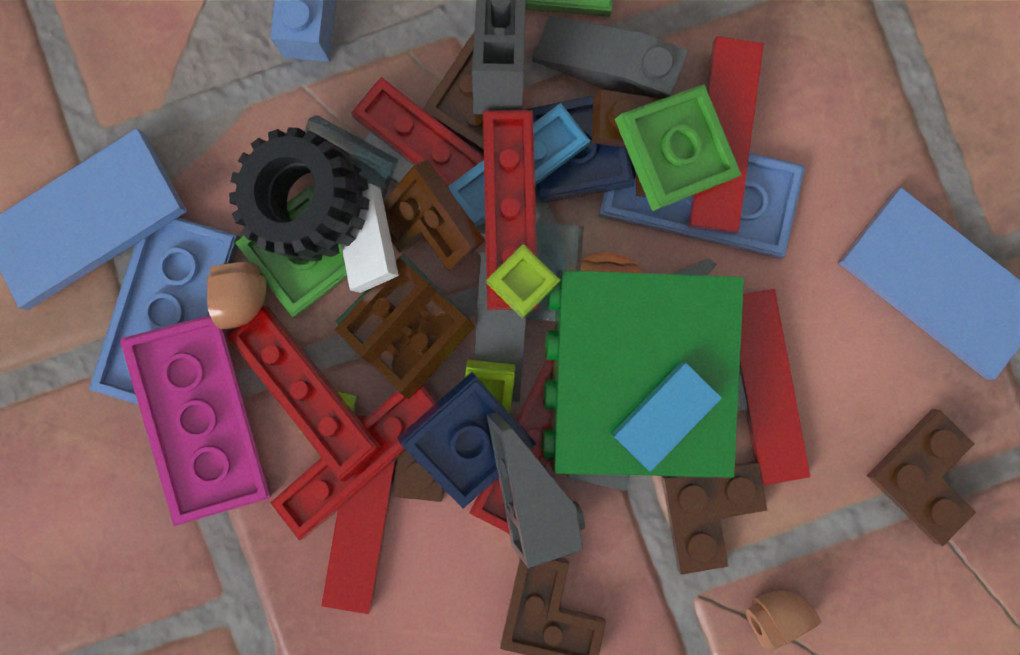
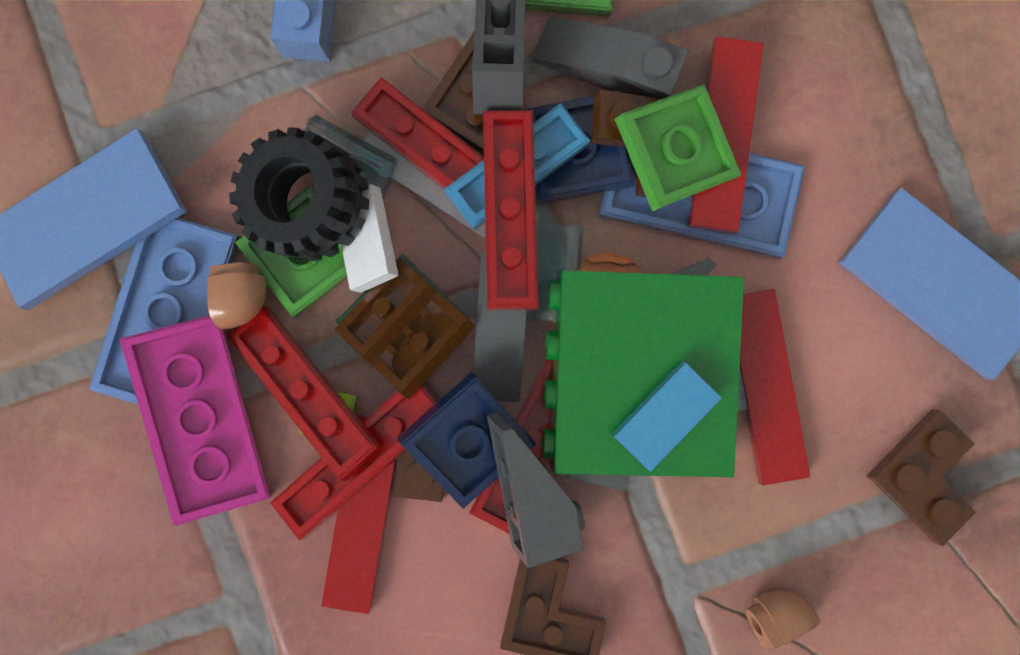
(426, 207): reddish brown plate -> none
(496, 377): lime tile -> none
(523, 281): lime tile -> none
(696, 511): reddish brown plate -> none

